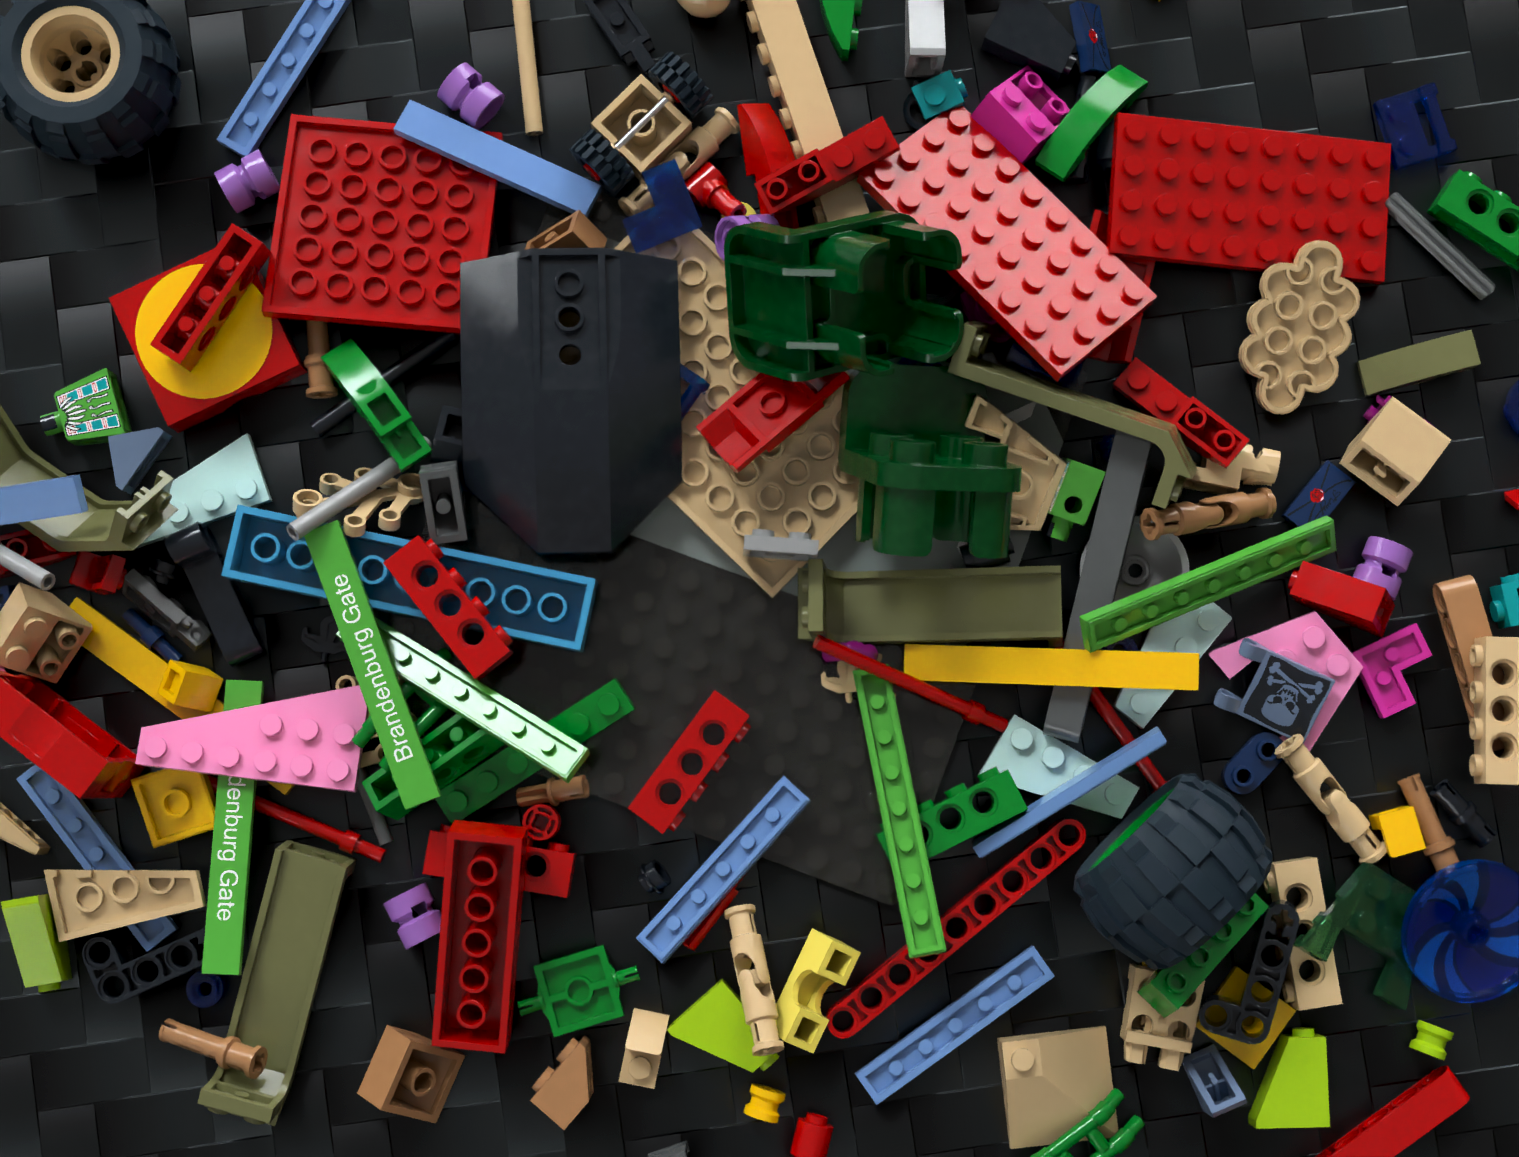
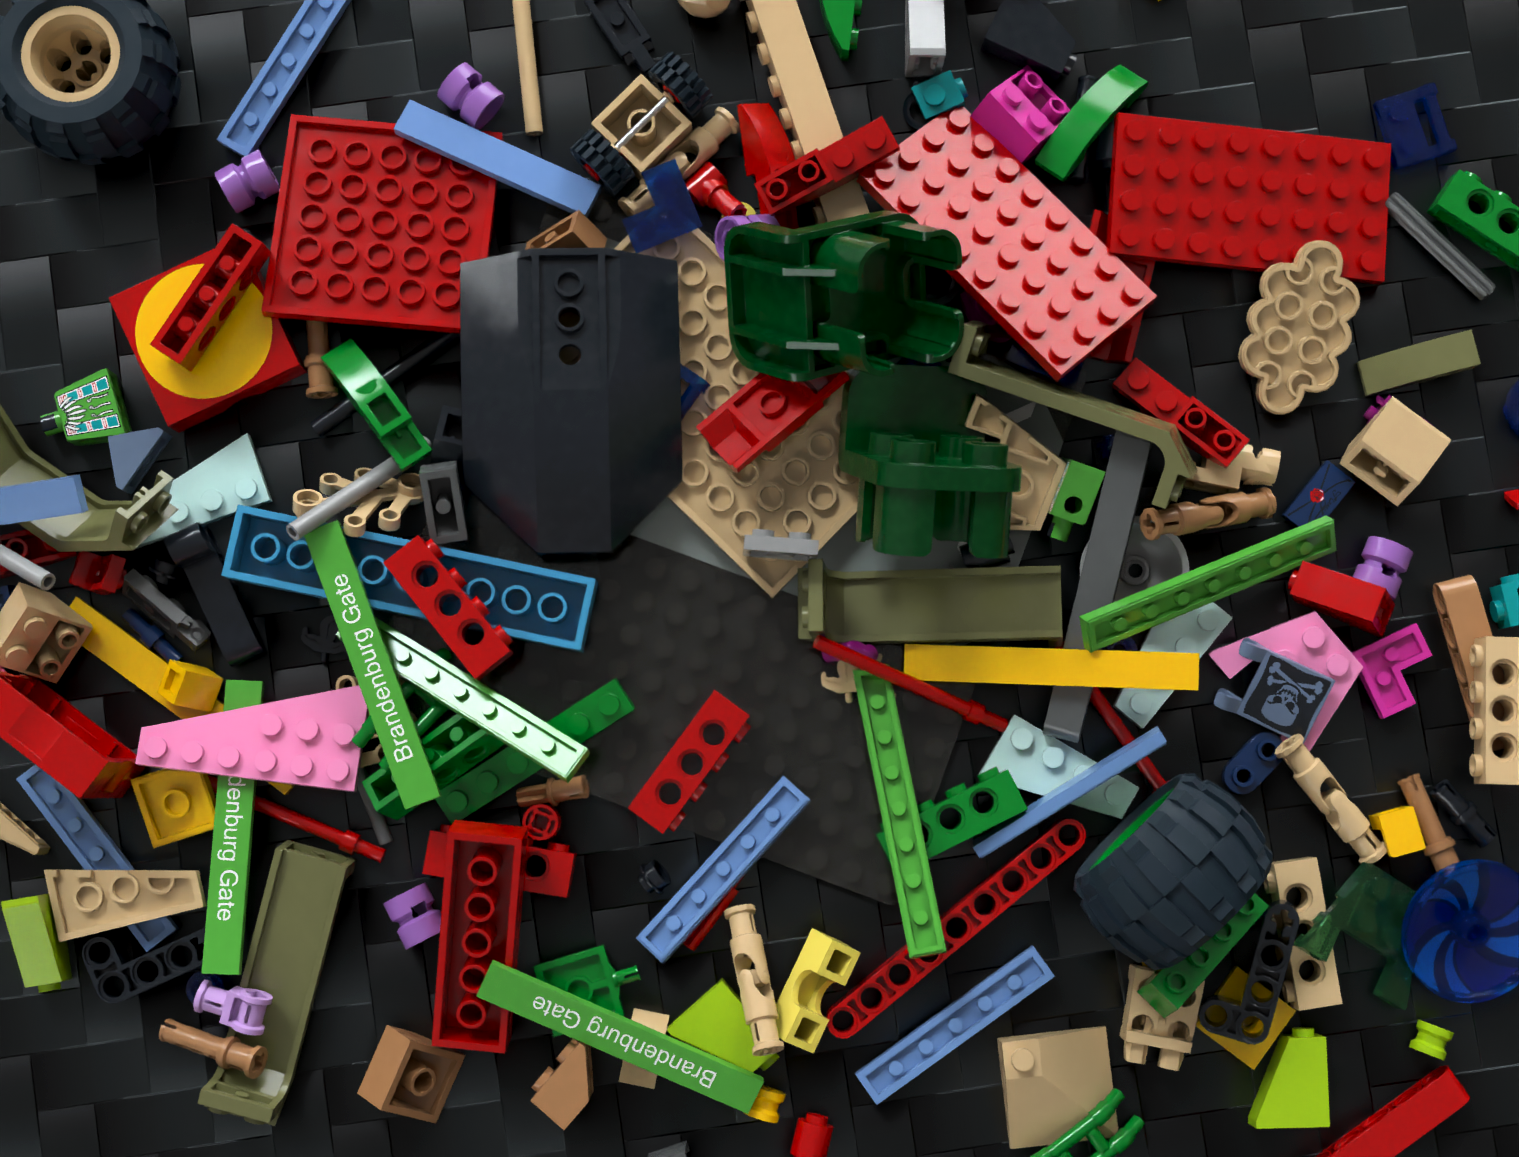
(238, 1007): none -> lavender connector
(620, 1036): none -> bright green tile
(1090, 38): dark blue tile -> none
(1213, 1082): sand blue slope -> none

